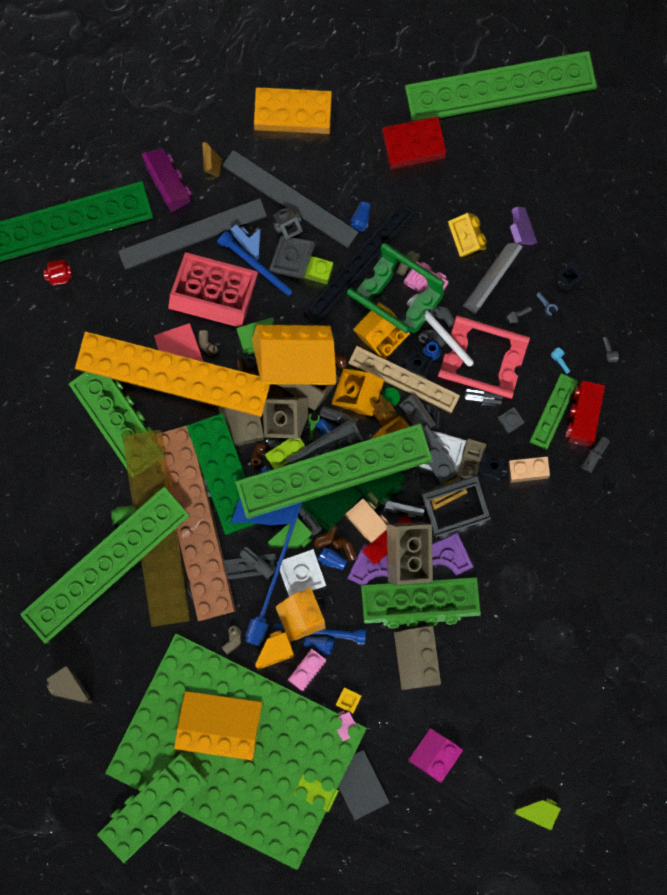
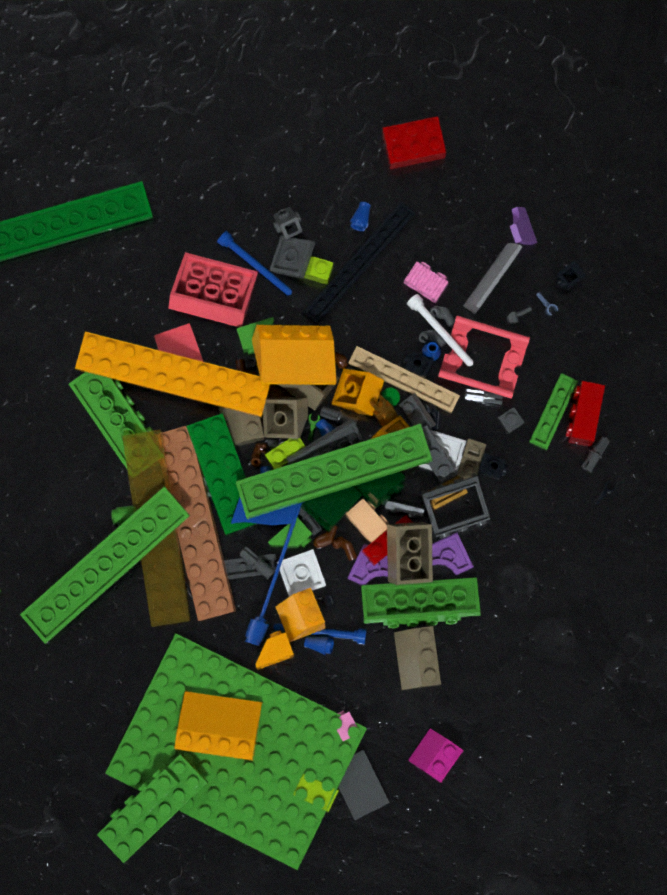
(57, 272): red head -> none
(67, 686): dark tan slope -> none
(167, 179): magenta slope -> none
(192, 234): dark grey tile -> none
(205, 346): dark tan arm -> none
(211, 160): pearl gold piece -> none
(234, 639): dark tan arm -> none
(251, 244): medium blue slope -> none
(290, 198): dark grey tile -> none
(292, 110): light orange brick -> none
(307, 670): bright pink brick -> none
(331, 558): blue cone -> none
(348, 700): yellow plate -> none
(380, 334): light orange slope -> none
(383, 273): green piece -> none
(402, 269): dark tan arm -> none
(467, 234): yellow bracket -> none
(501, 86): bright green plate -> none
(528, 469): light nougat brick -> none
(541, 812): lime slope -> none
(556, 355): medium azure hand -> none
(612, 356): dark grey hand -> none

